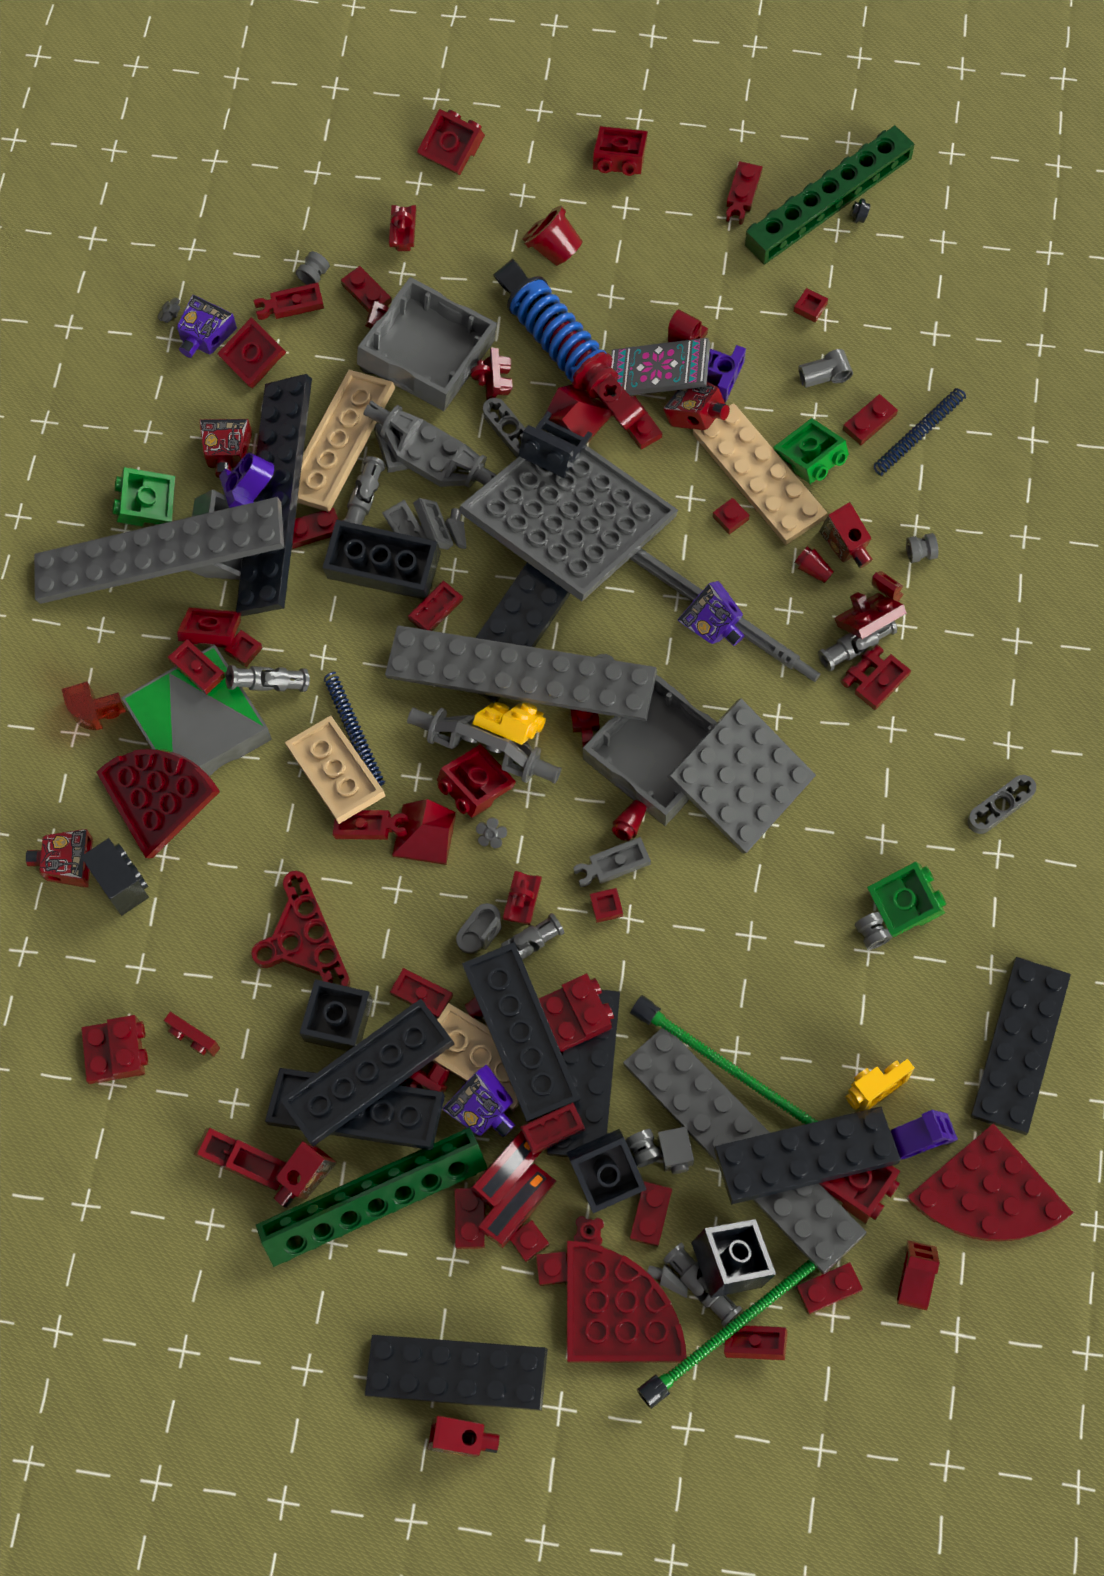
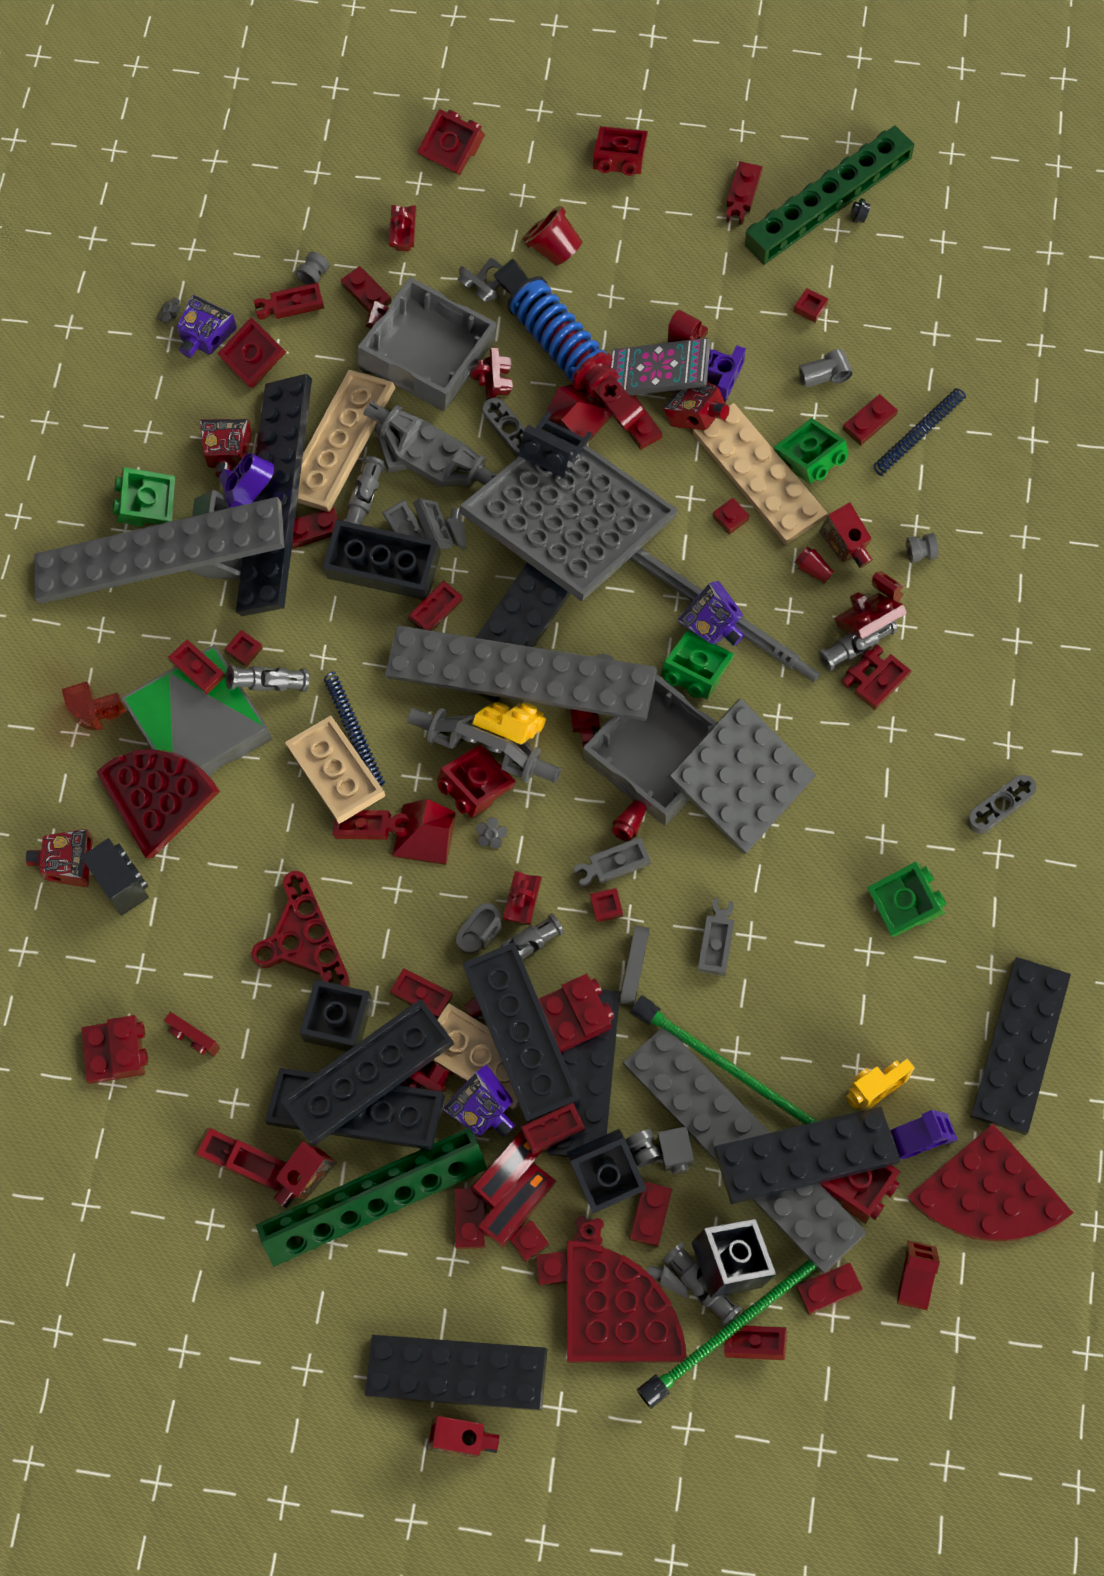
(209, 626): dark red hinge -> none
(485, 291): none -> dark grey bracket
(634, 965): none -> dark grey beam
(696, 665): none -> green plate
(716, 941): none -> dark grey plate
(873, 931): dark grey wheel -> none

